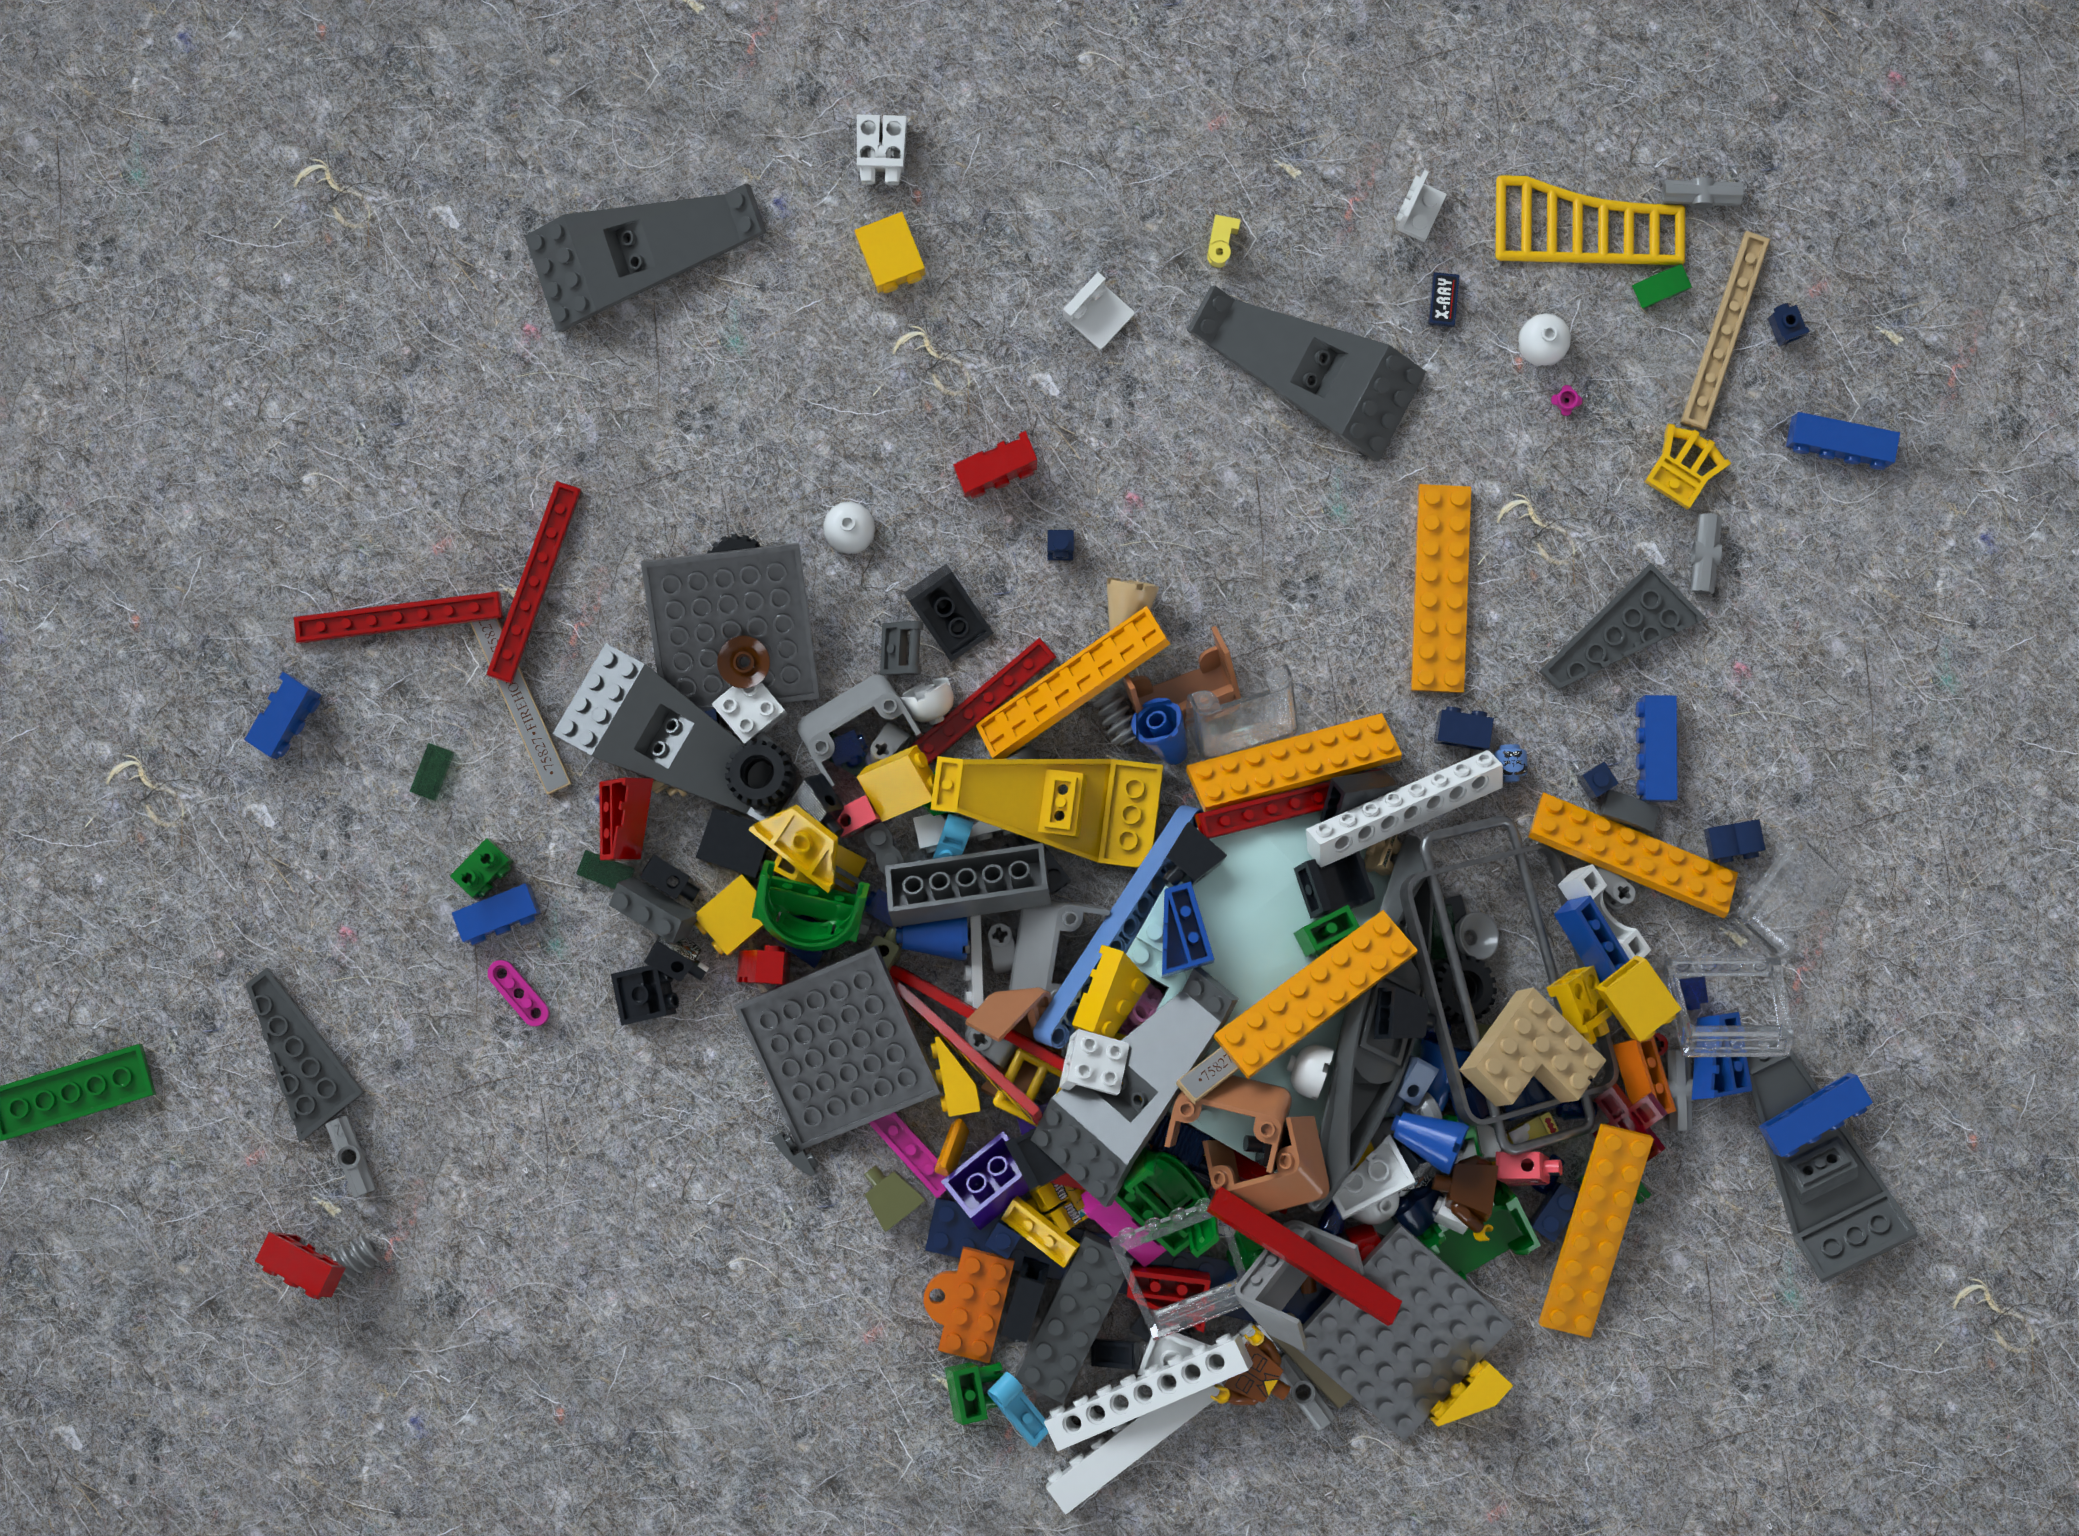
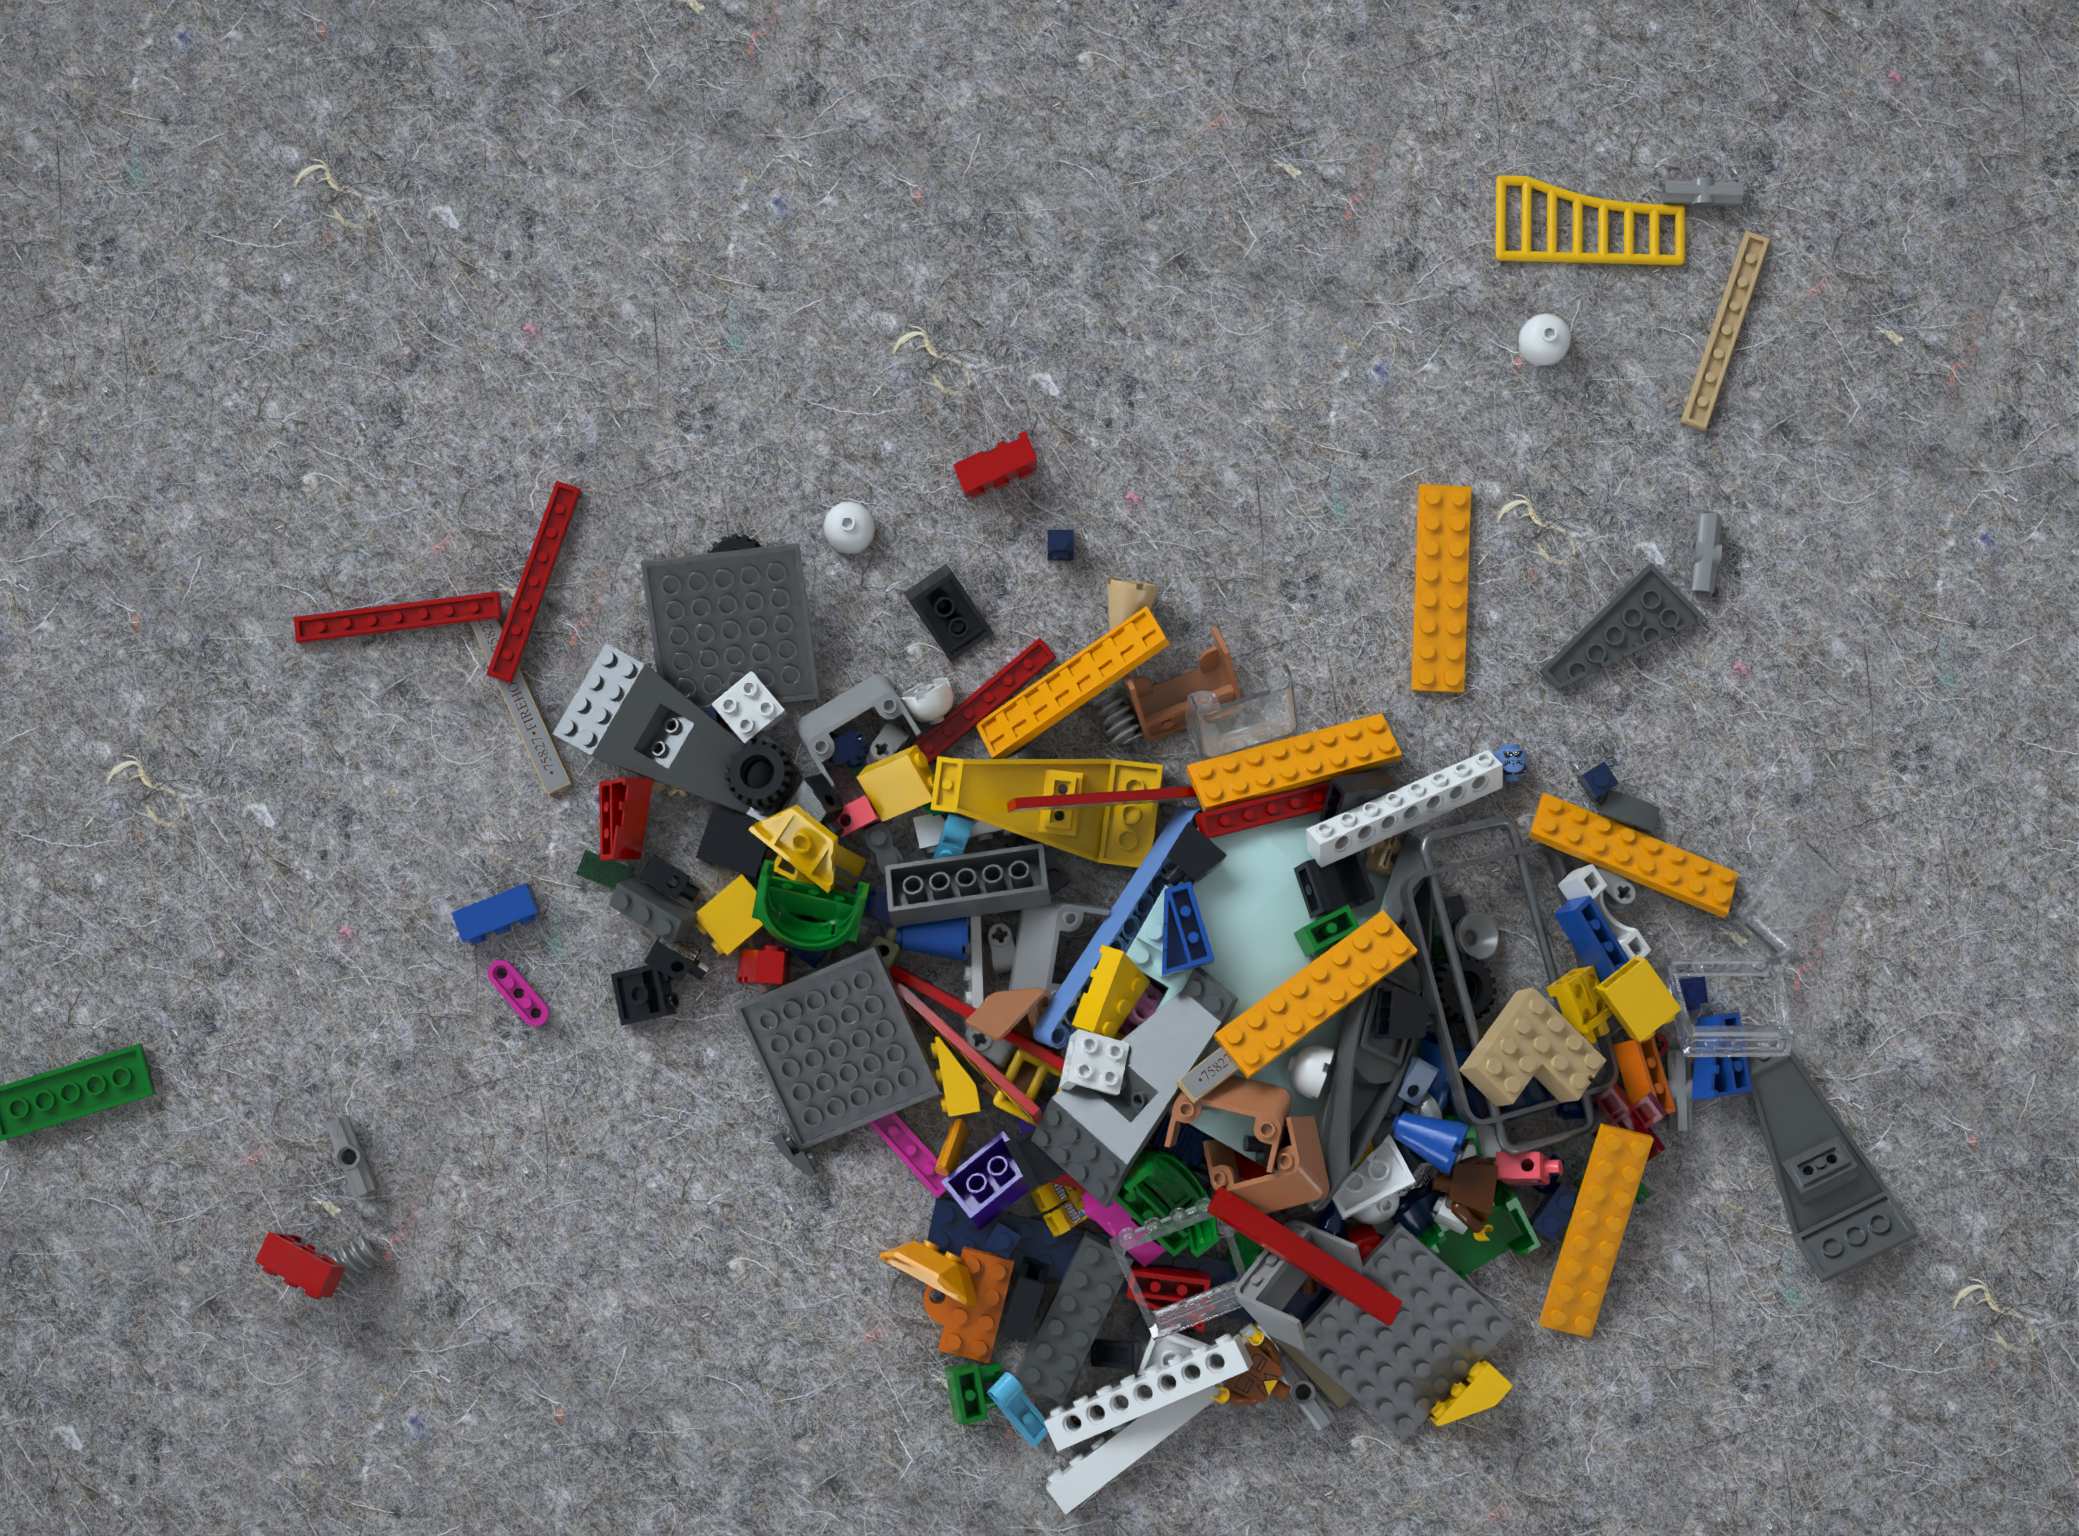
(283, 716): blue wedge -> none
(304, 1063): dark grey wing -> none
(432, 772): clear green tile -> none
(482, 869): green brick -> none
(593, 266): dark grey wing -> none
(730, 665): reddish brown dish -> none
(881, 156): white hips -> none
(890, 253): yellow brick -> none
(891, 1197): olive torso -> none
(895, 648): dark grey plate -> none
(934, 1269): none -> light orange wedge
(1028, 1222): yellow piece -> none
(1097, 312): white bracket -> none
(1101, 799): none -> red tile
(1162, 730): blue cone -> none
(1219, 249): light yellow leg -> none
(1354, 390): dark grey wing -> none
(1421, 210): white bracket -> none
(1443, 299): tile -> none
(1464, 729): dark blue brick -> none
(1532, 1128): light yellow leg -> none
(1569, 393): dark pink plate -> none
(1657, 748): blue brick -> none
(1662, 286): green slope -> none
(1673, 477): yellow plate -> none
(1734, 840): dark blue brick -> none
(1782, 330): dark blue brick -> none
(1815, 1115): blue brick -> none
(1842, 440): blue brick -> none

